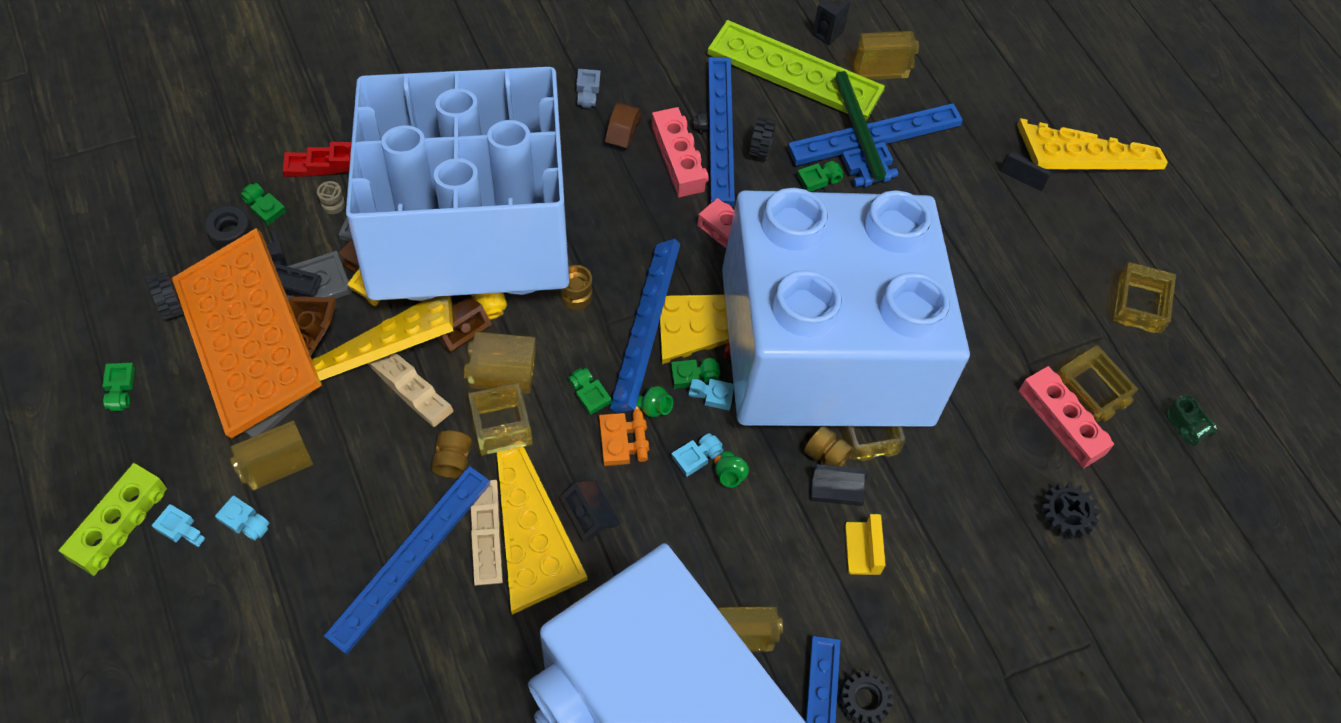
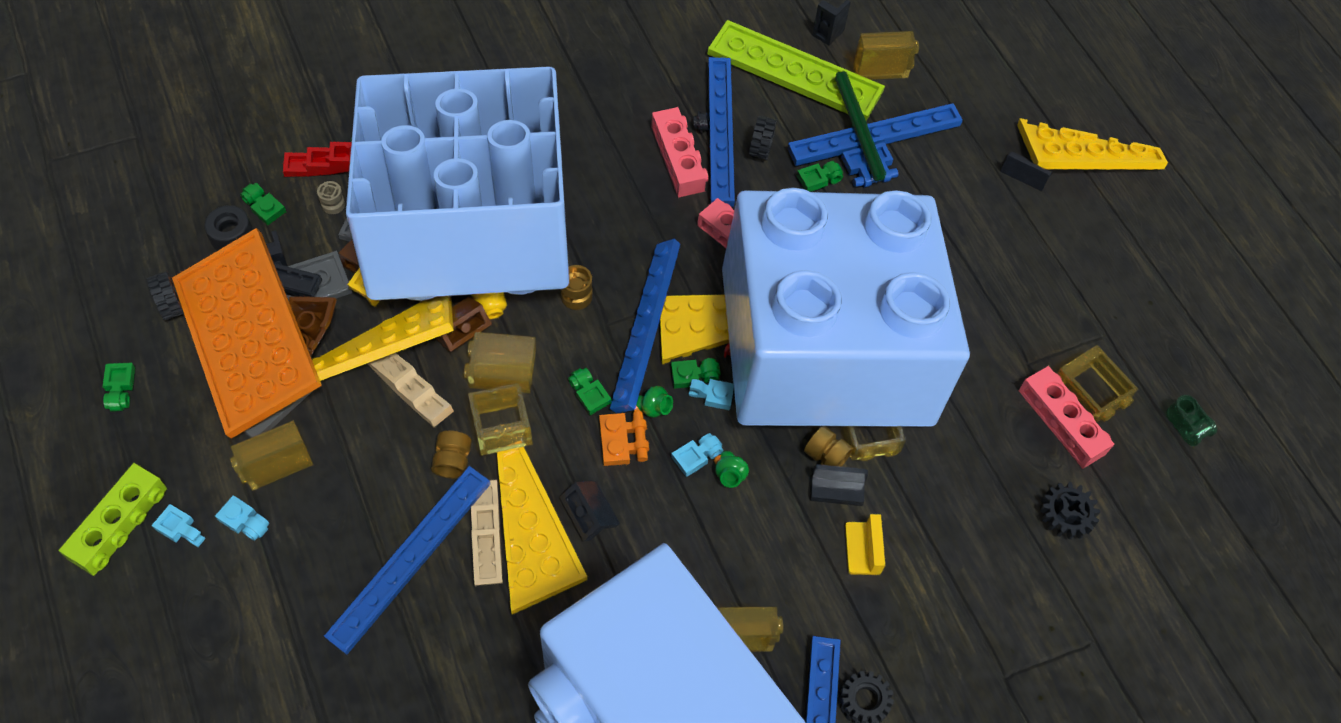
(587, 87): sand blue plate -> none
(623, 124): reddish brown brick -> none
(1159, 282): clear yellow window -> none

